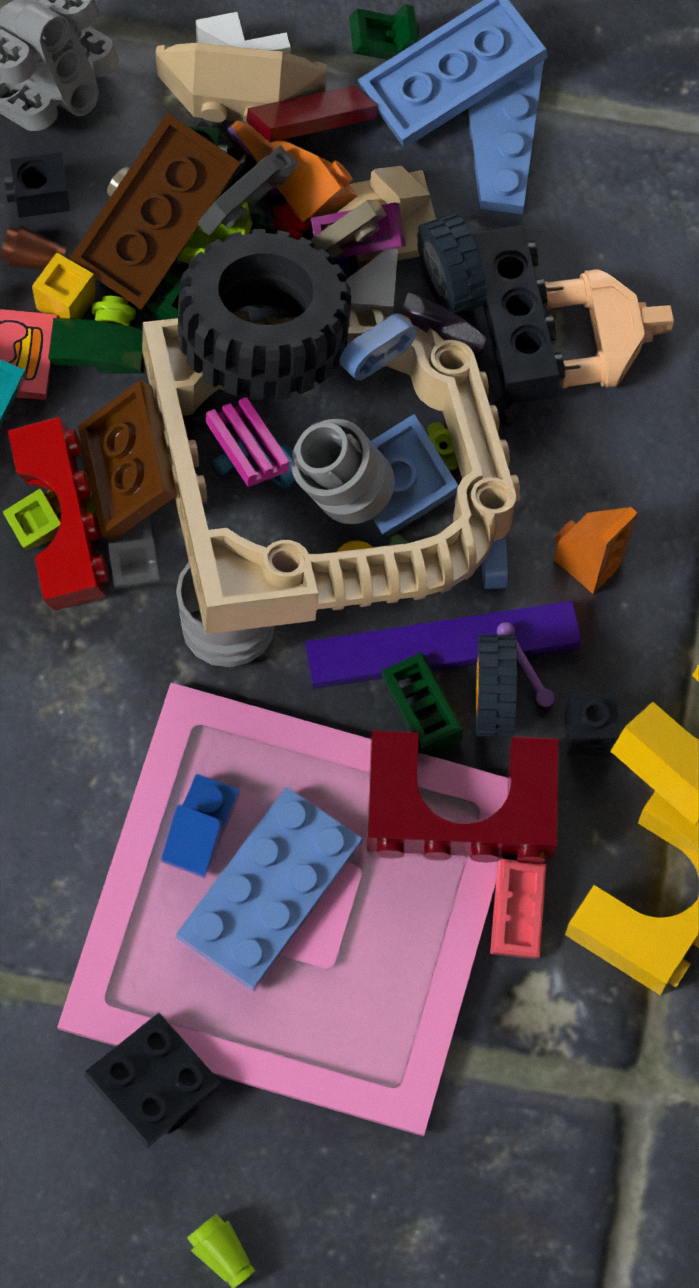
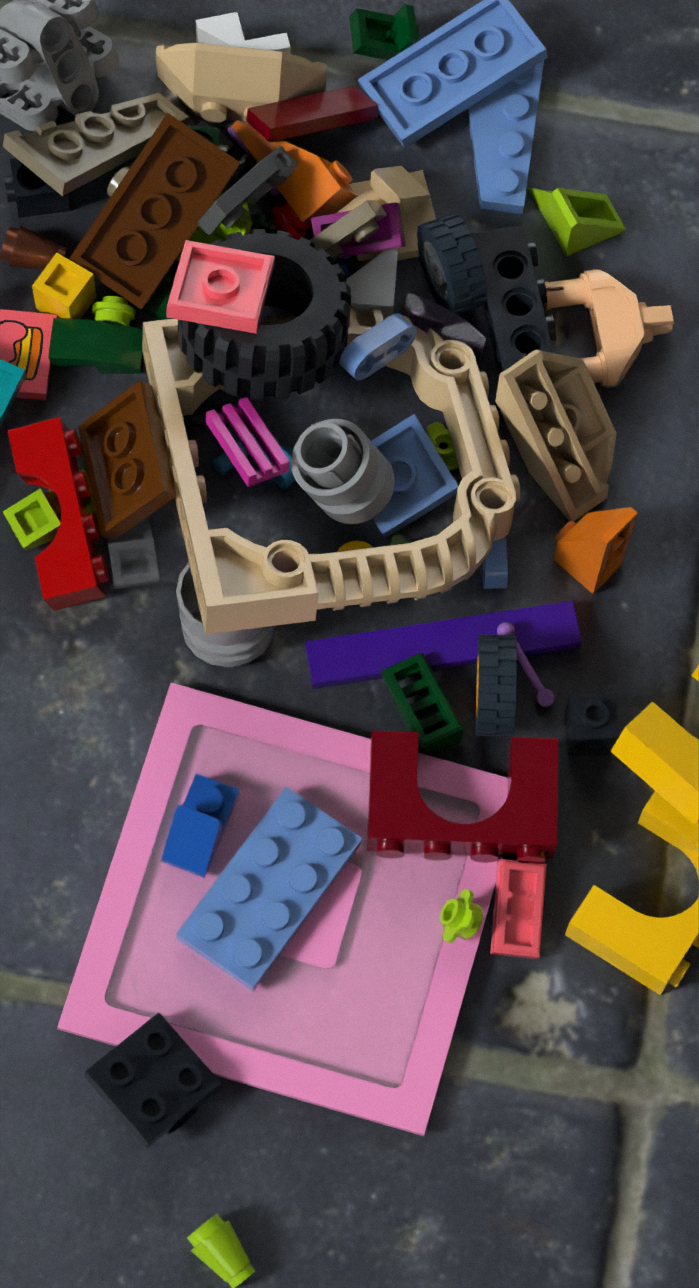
(92, 144): none -> dark tan wing
(220, 286): none -> coral tile
(461, 917): none -> lime plate
(559, 428): none -> tan wedge
(578, 217): none -> lime slope

